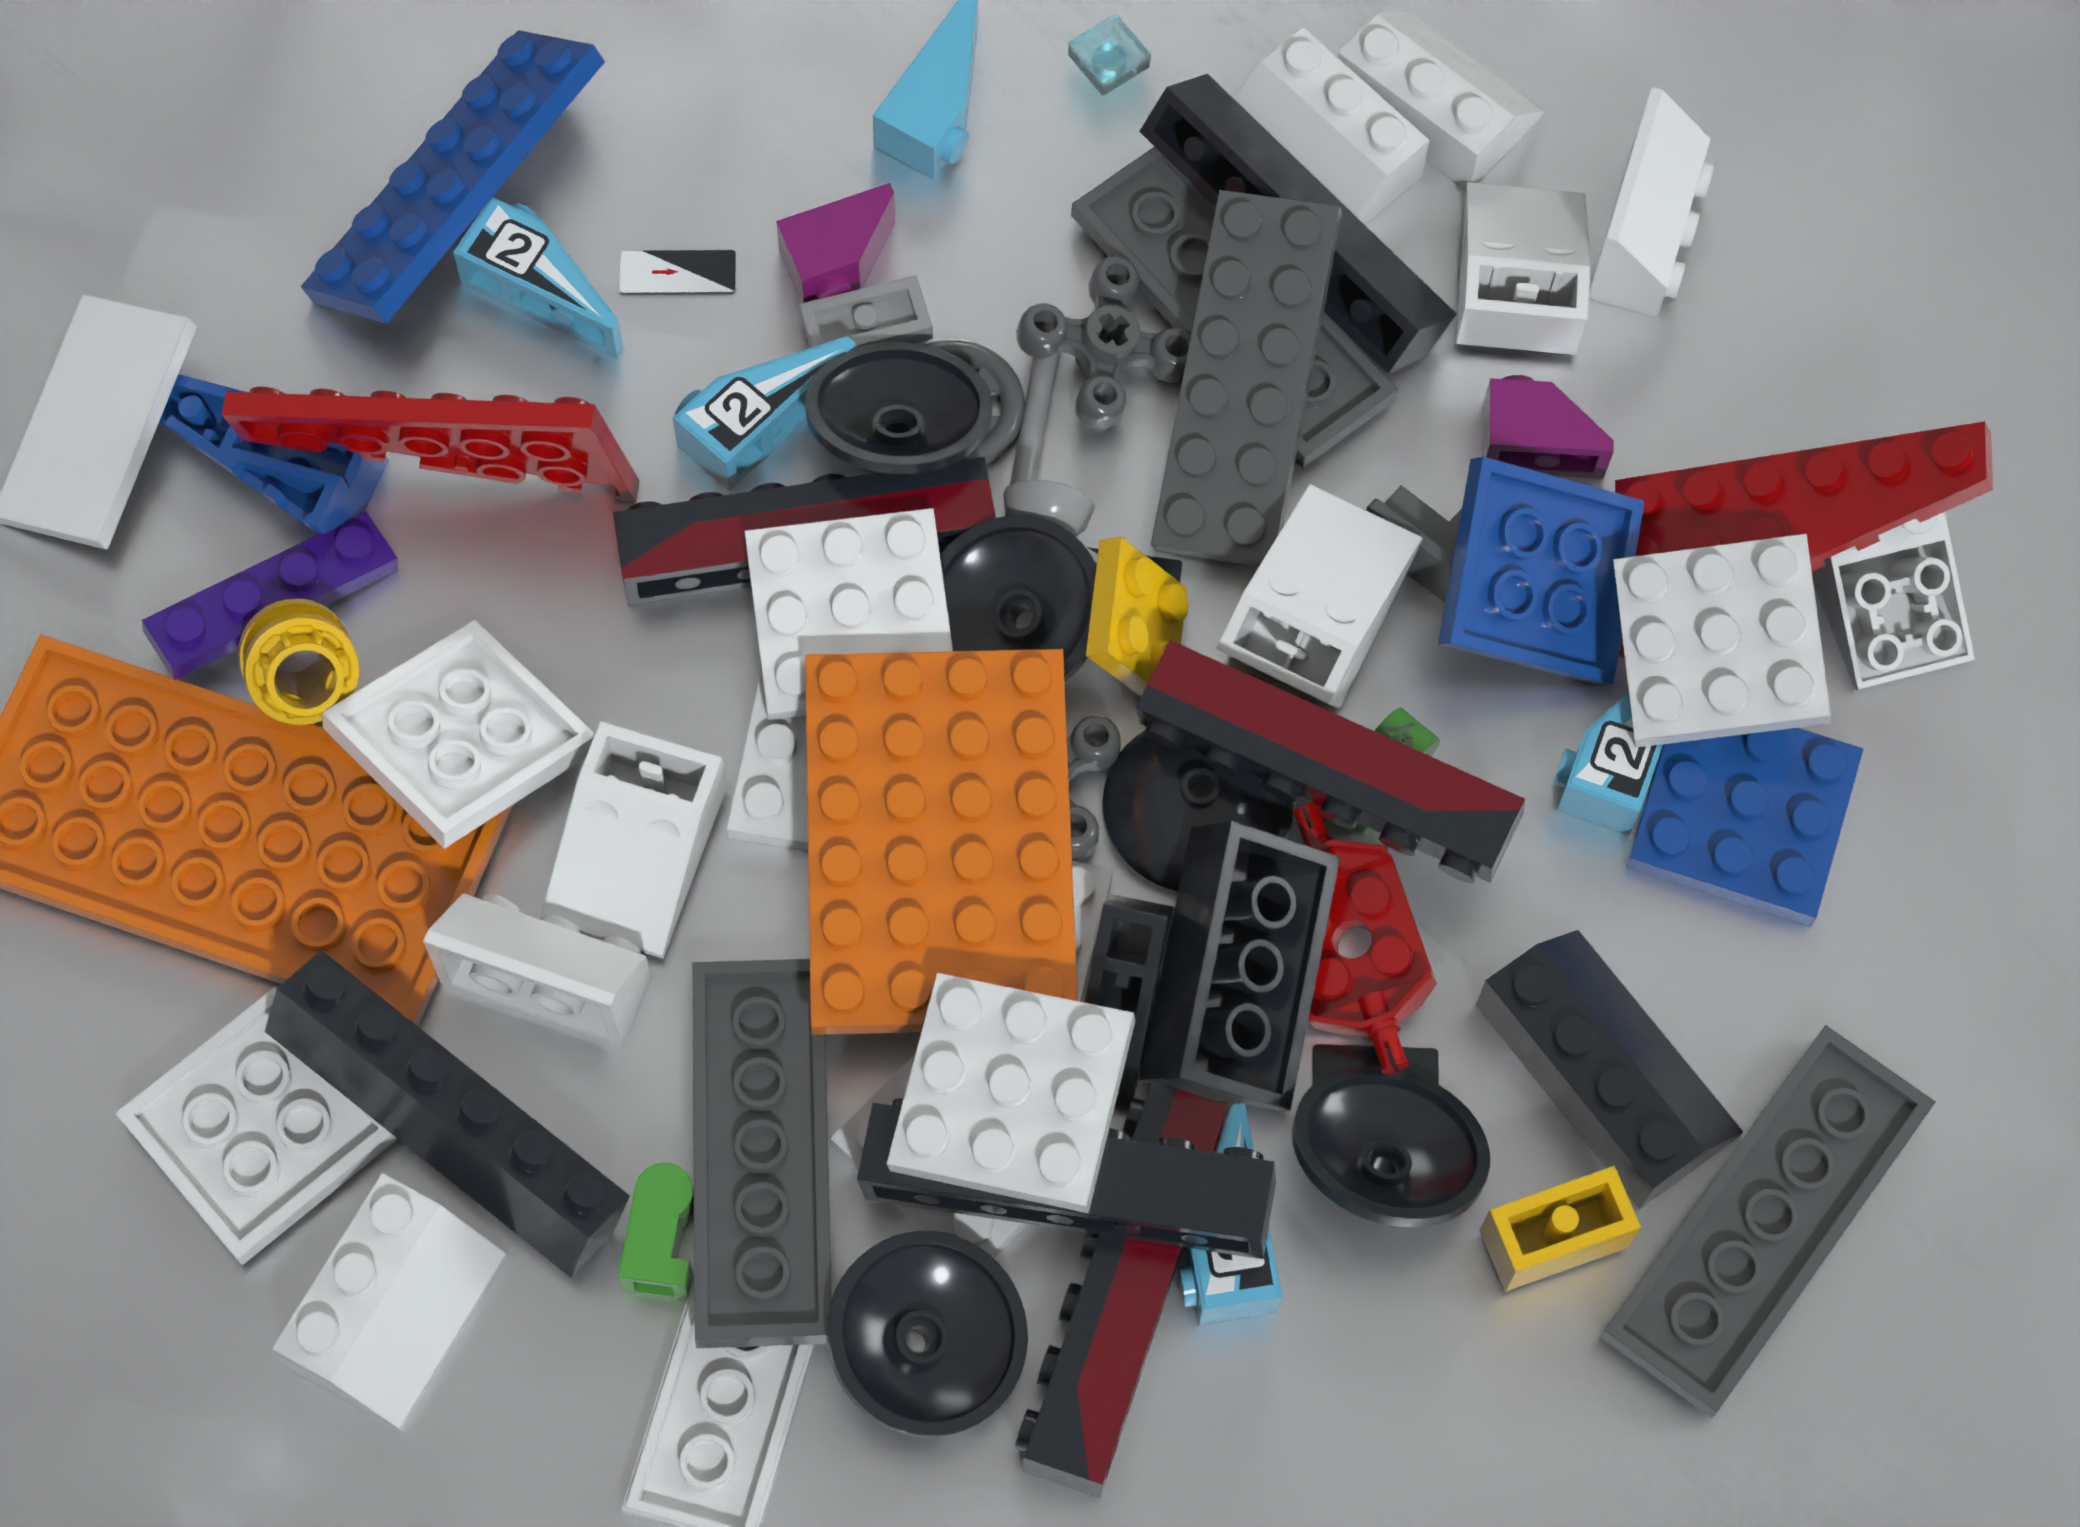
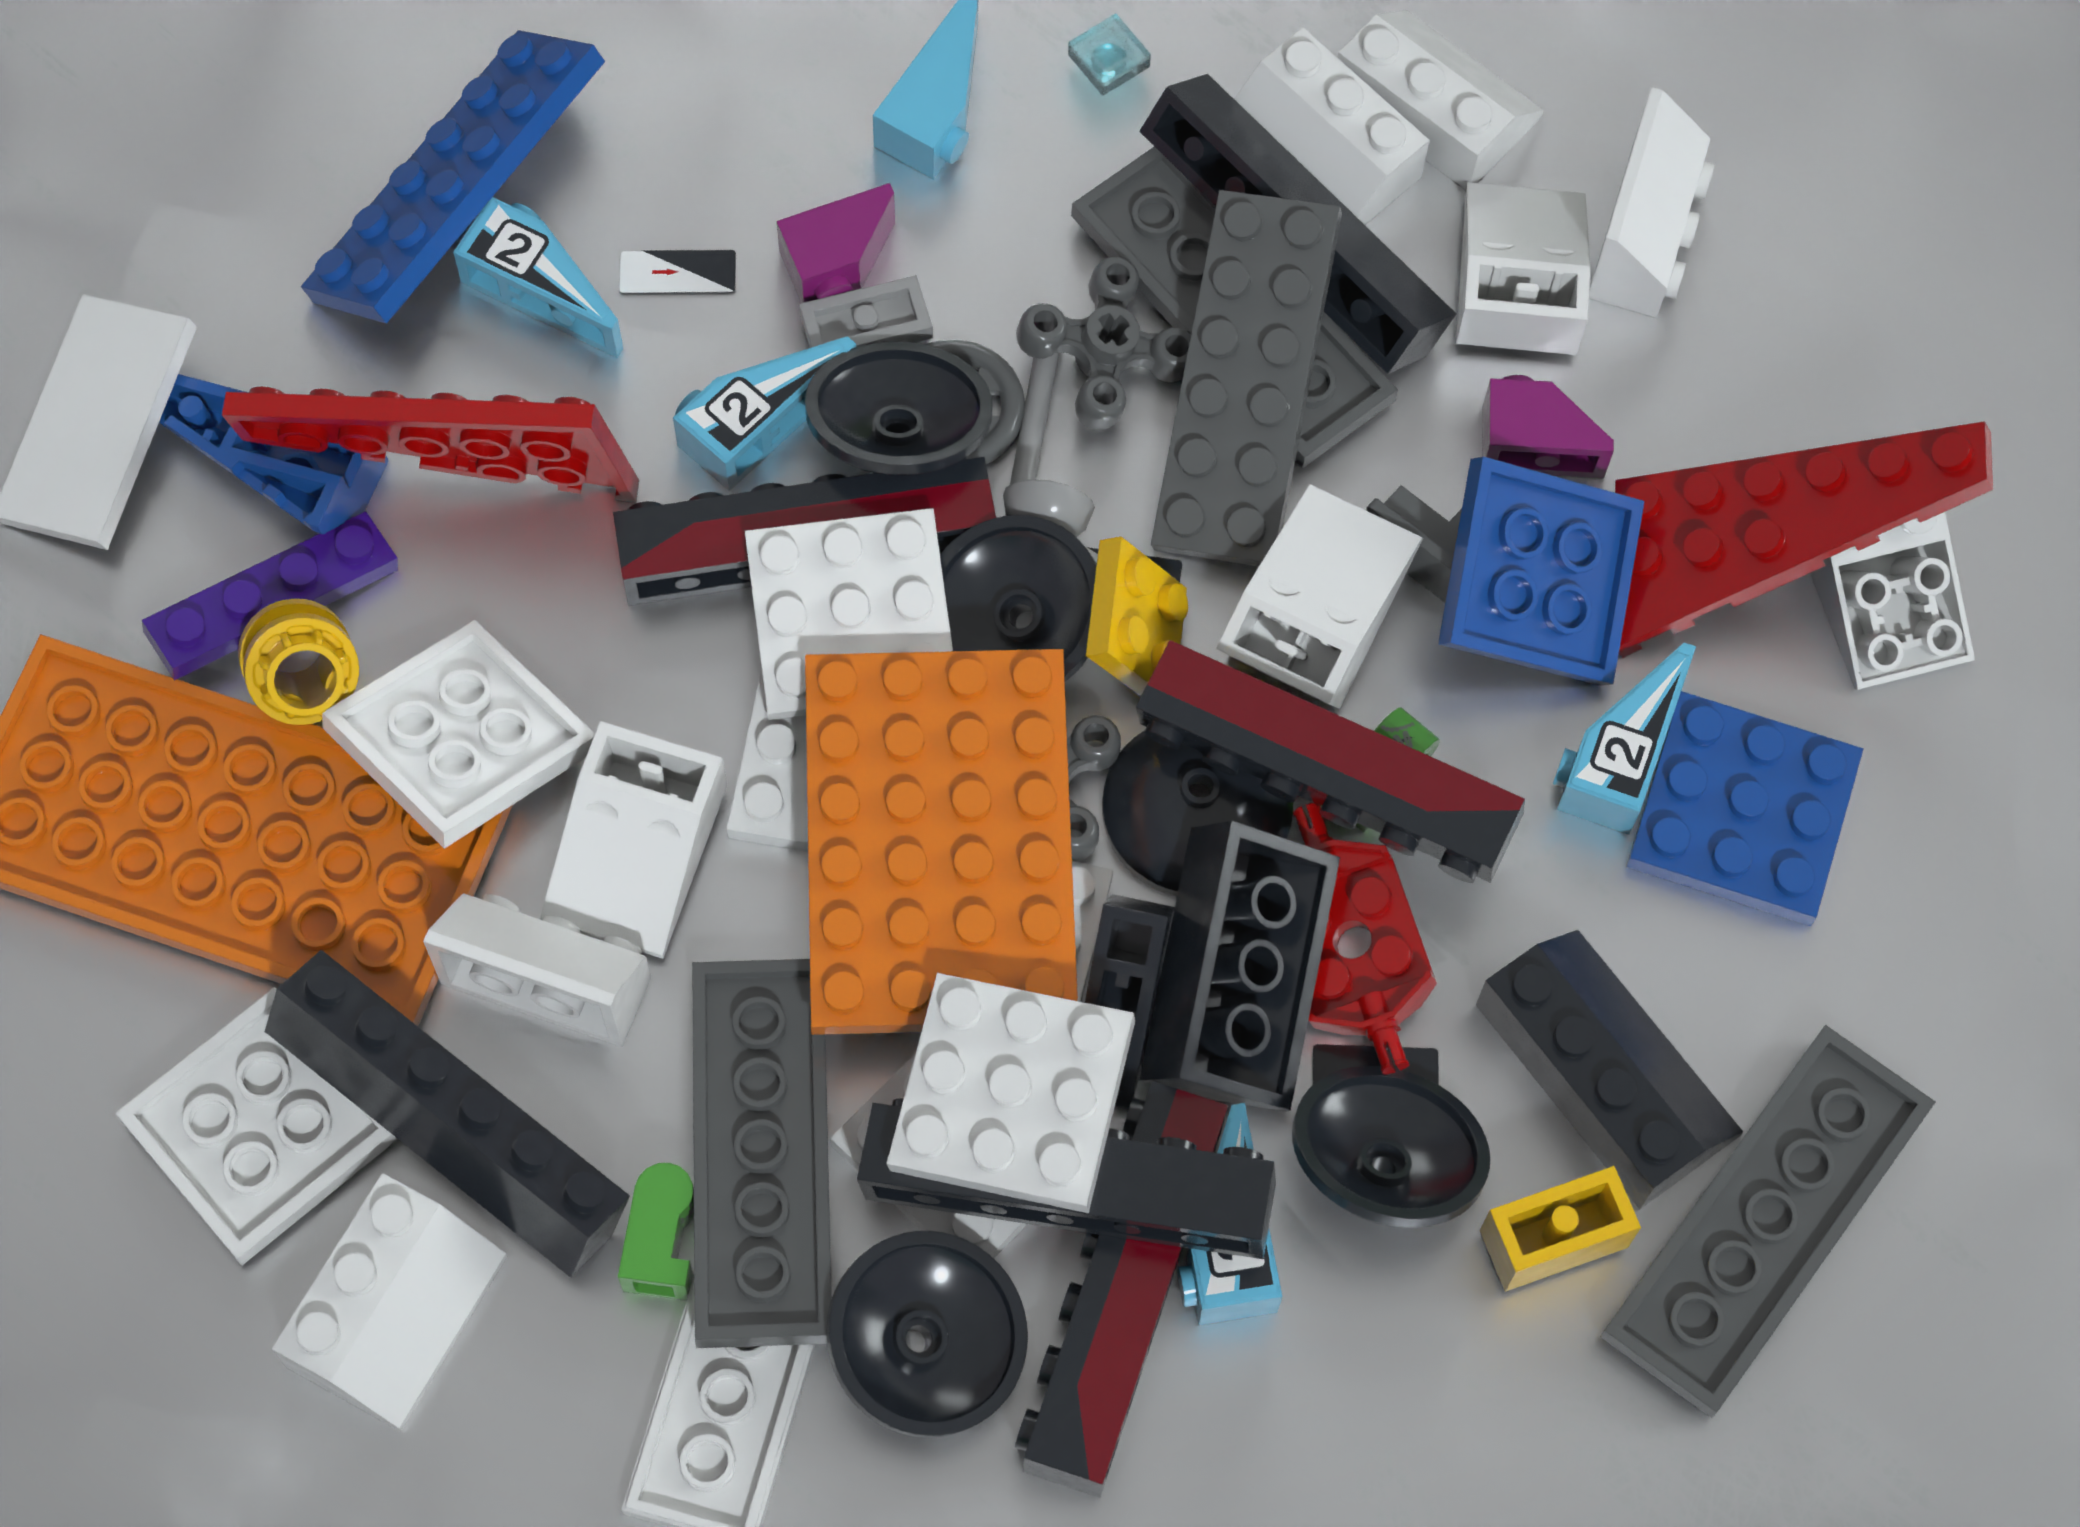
(1722, 641): white plate -> none

